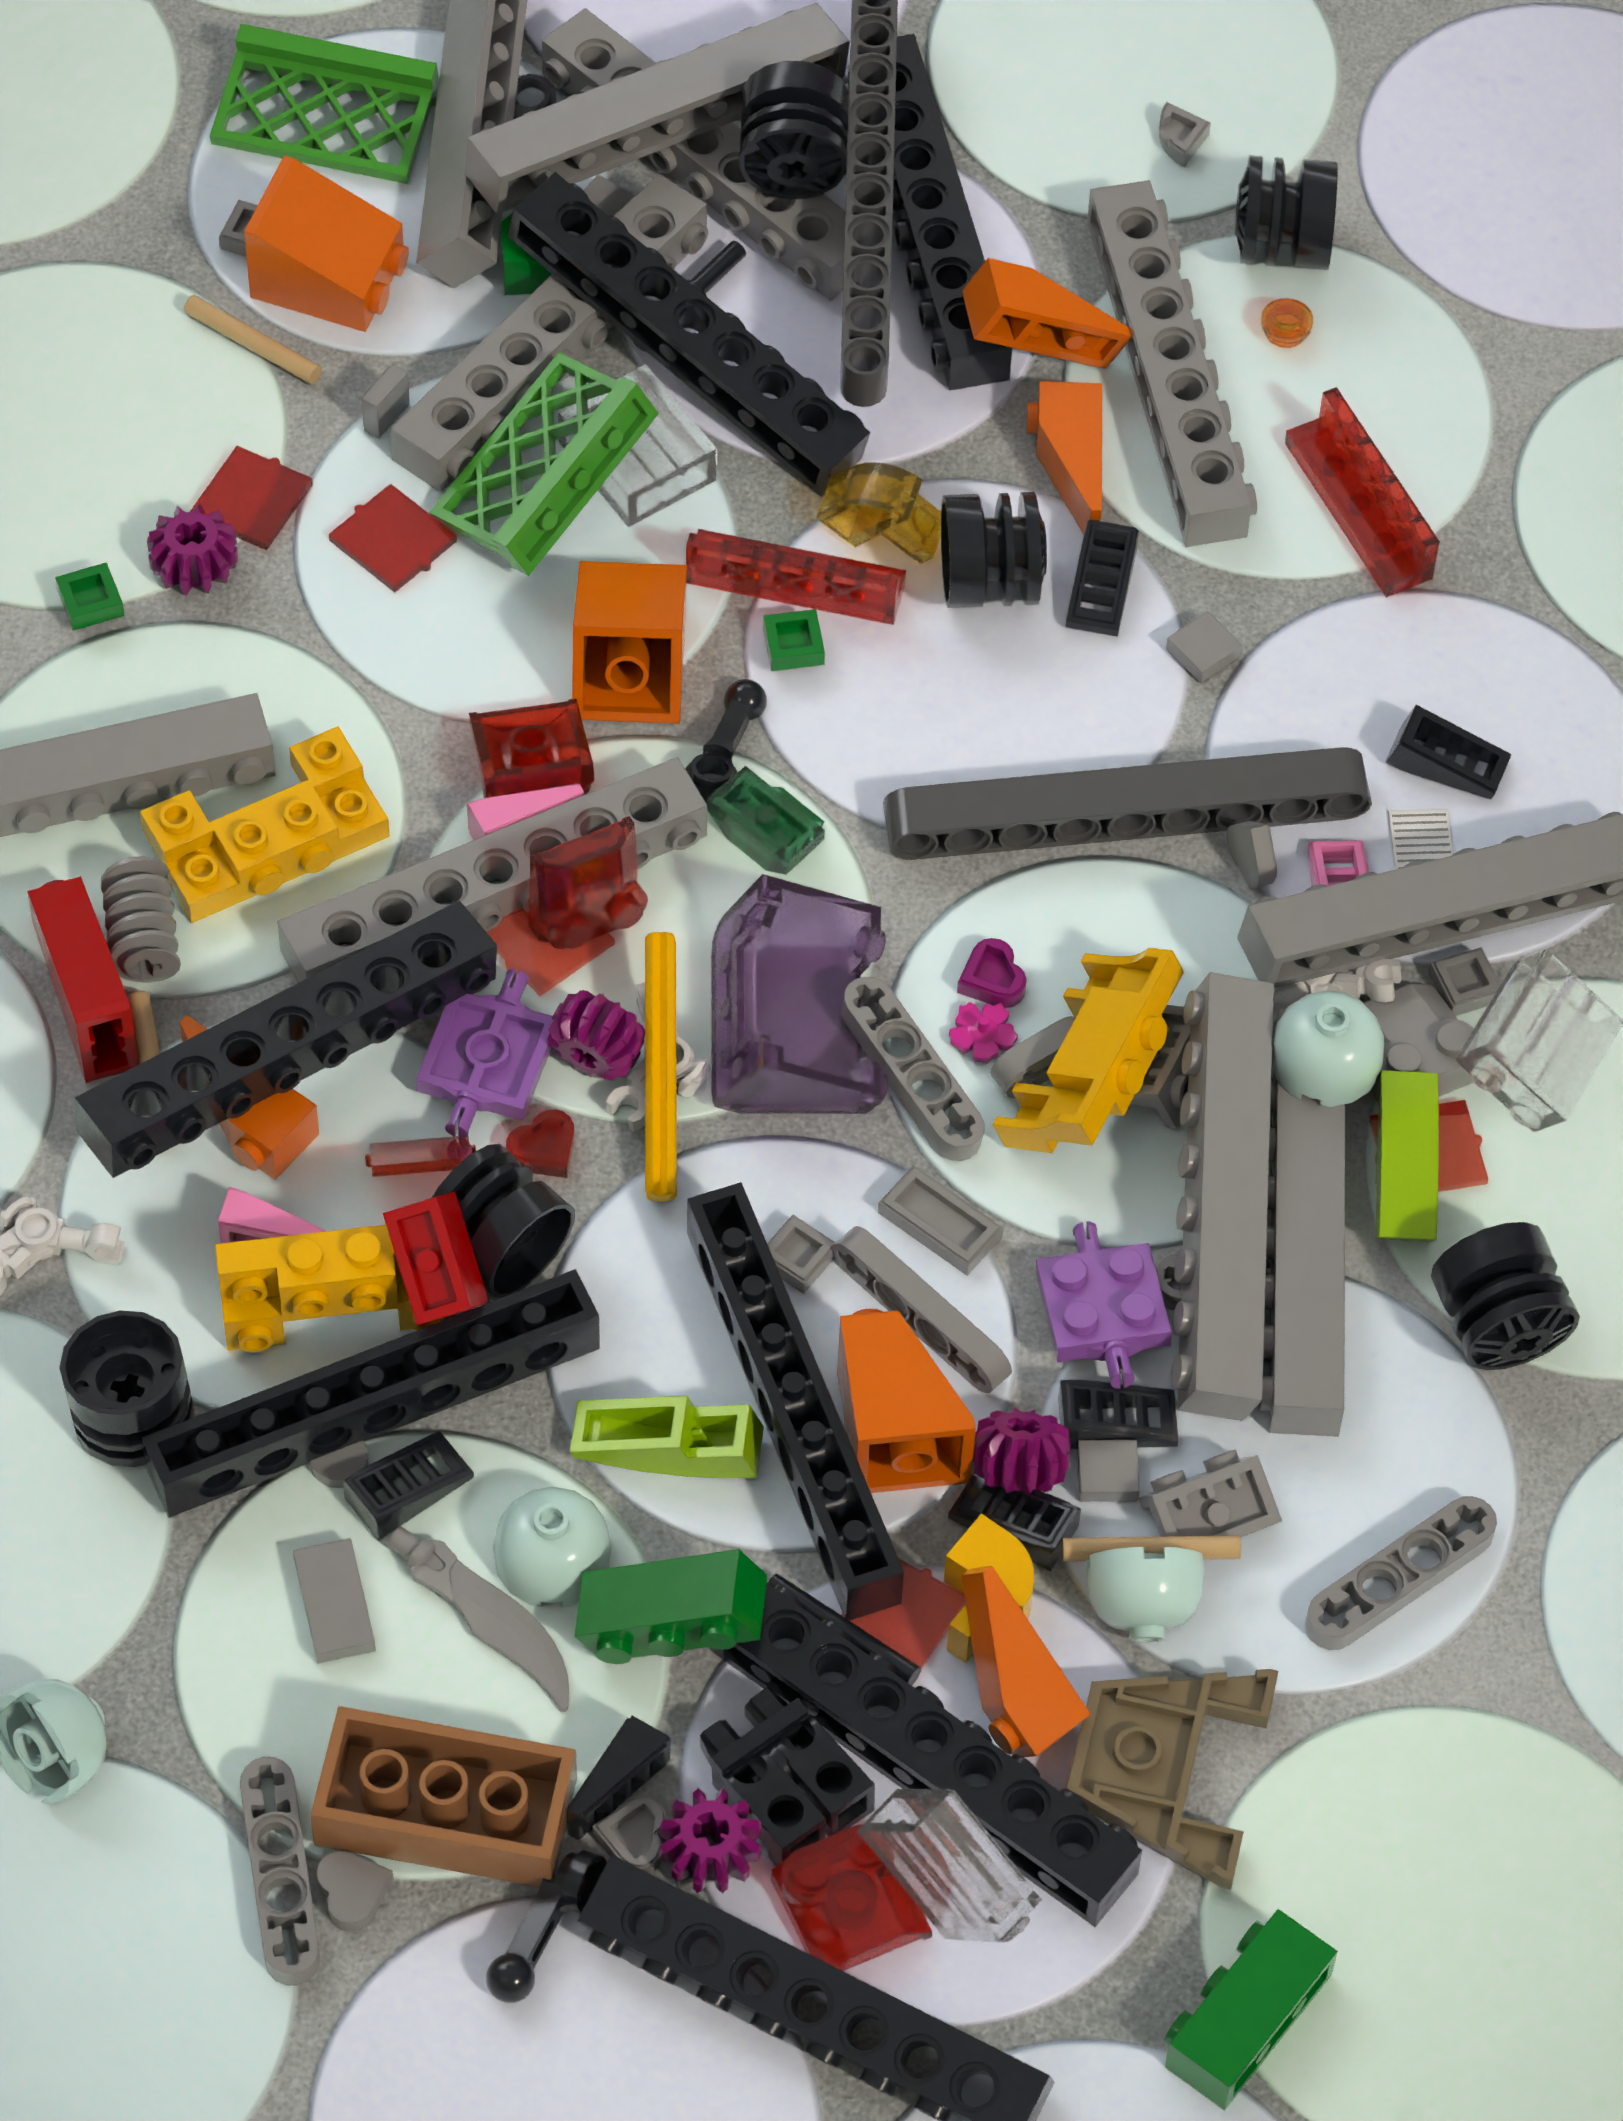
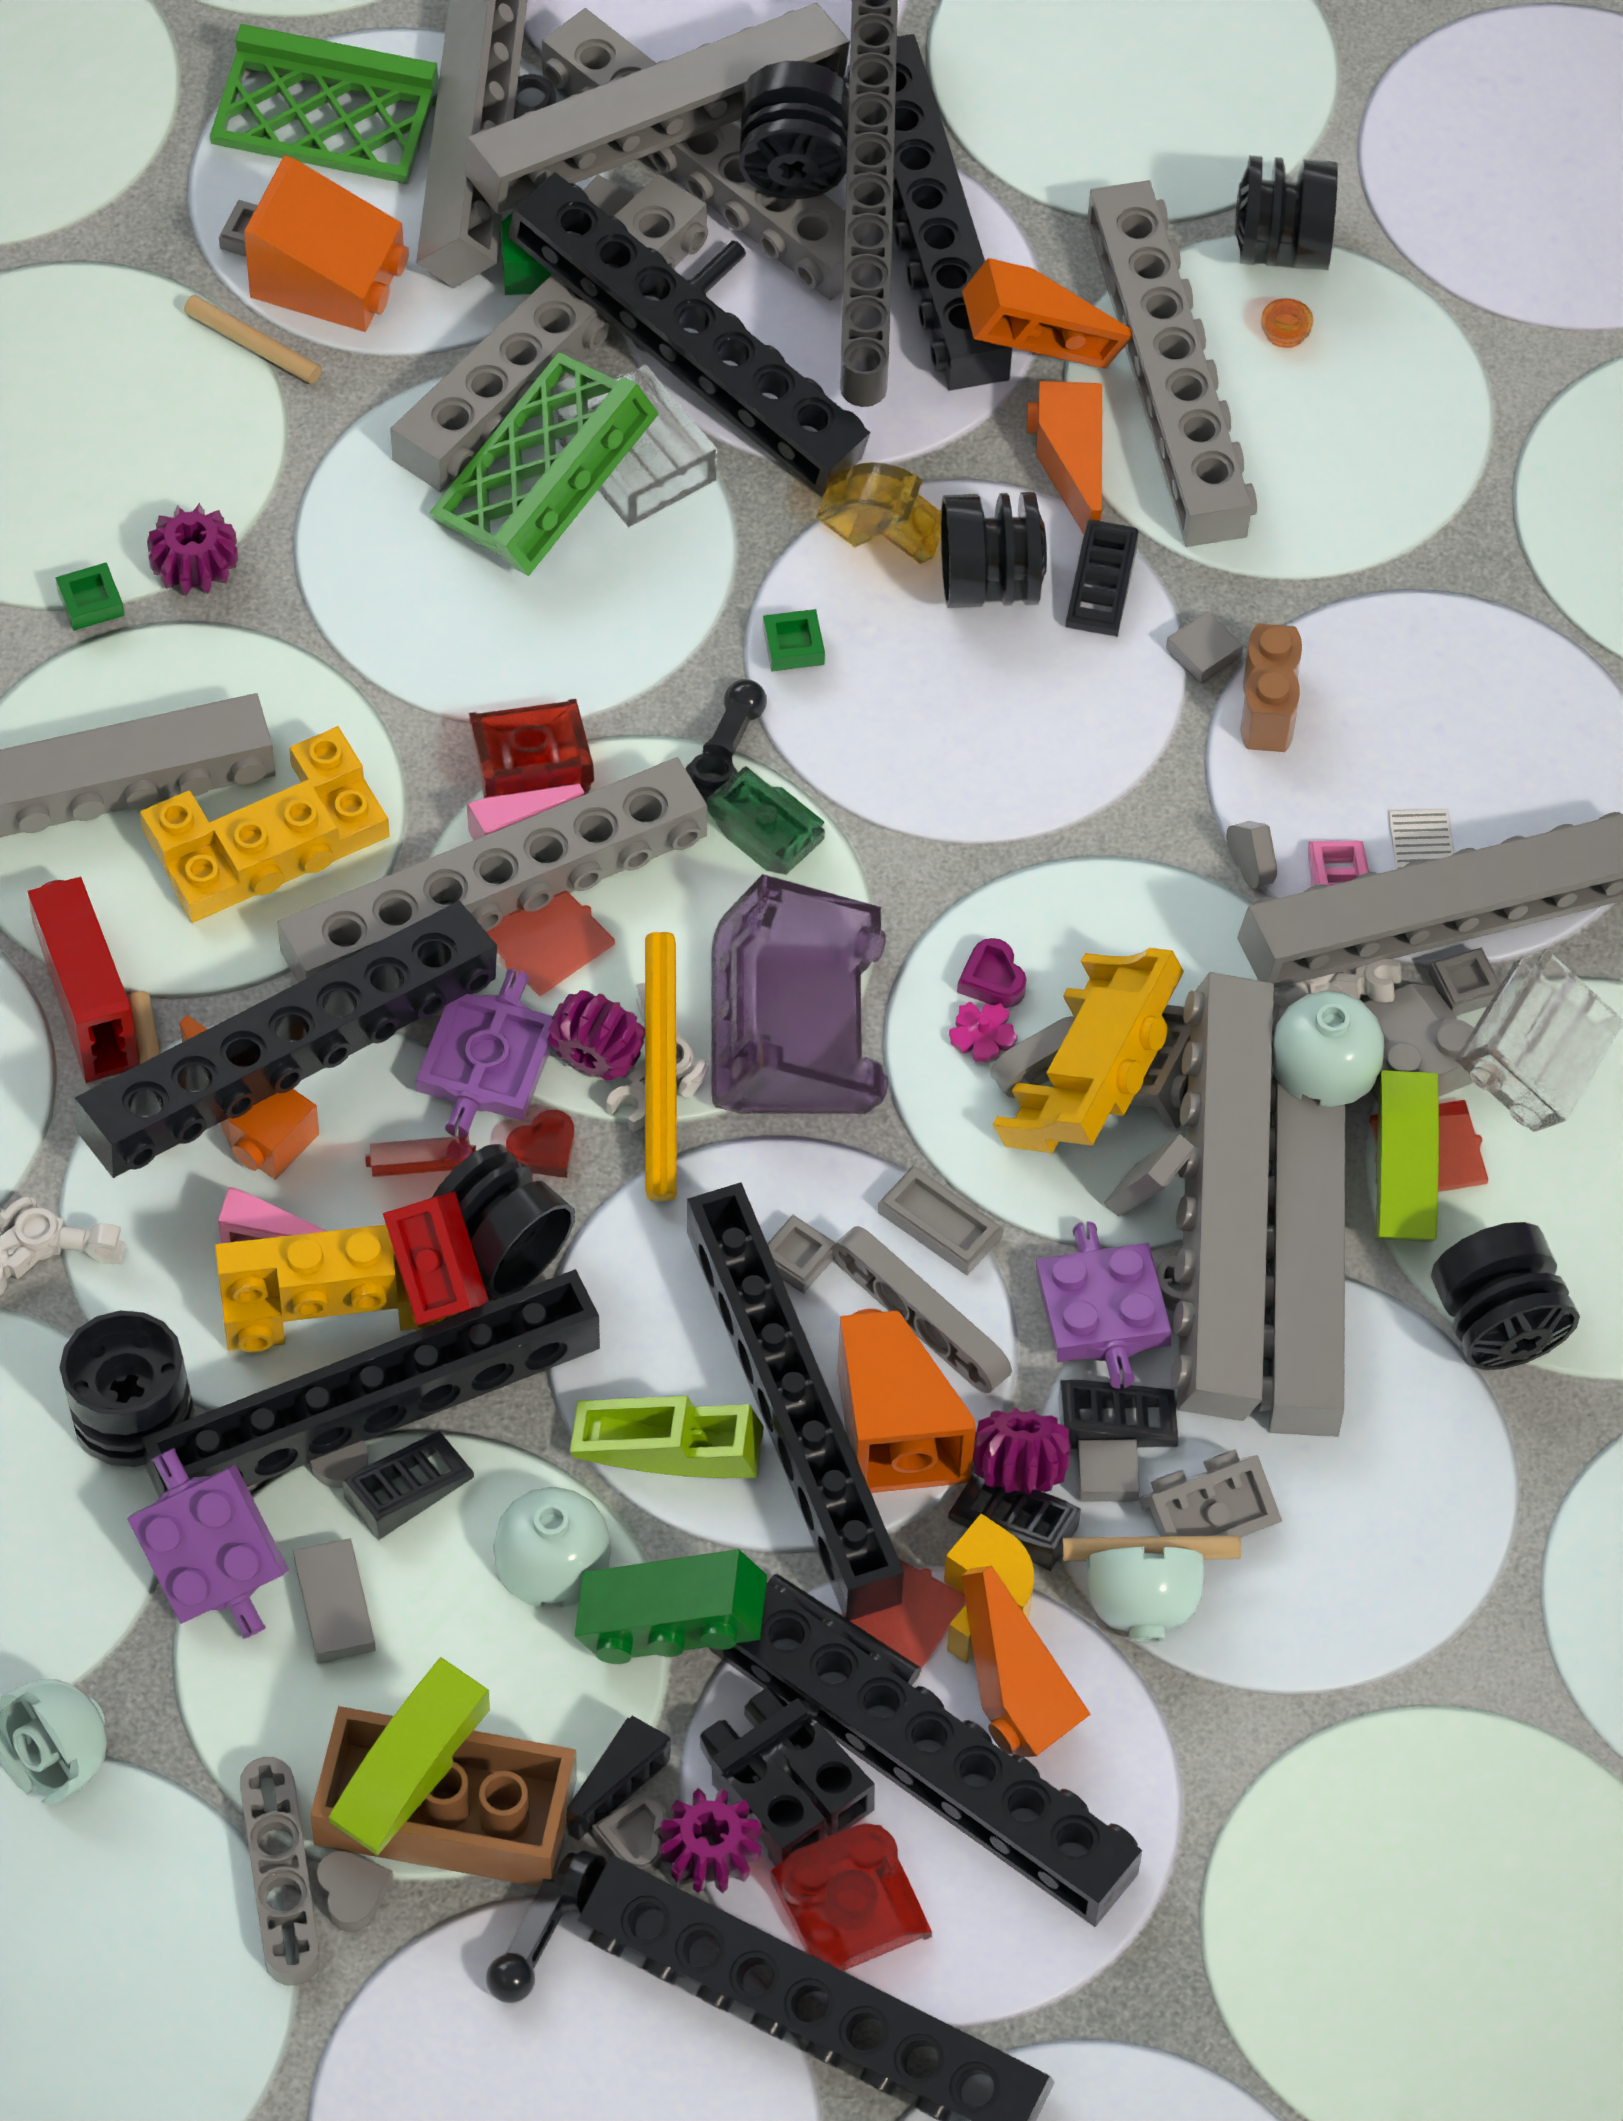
(140, 919): light grey piece -> none
(208, 1543): none -> medium lavender plate
(255, 495): clear red piece -> none
(385, 400): light grey tile -> none
(392, 538): clear red piece -> none
(410, 1755): none -> lime slope
(488, 1612): light grey sword -> none
(586, 887): clear red slope -> none
(629, 641): orange slope -> none
(794, 576): clear red fence -> none
(907, 1070): light grey beam -> none
(950, 1865): clear brick -> none
(1125, 803): dark grey beam -> none
(1141, 1753): dark tan wing -> none
(1150, 1175): none -> light grey tile
(1181, 133): light grey tile -> none
(1248, 2007): green brick -> none
(1271, 687): none -> medium nougat brick
(1364, 496): clear red fence -> none
(1397, 1568): light grey beam -> none
(1425, 762): black slope -> none

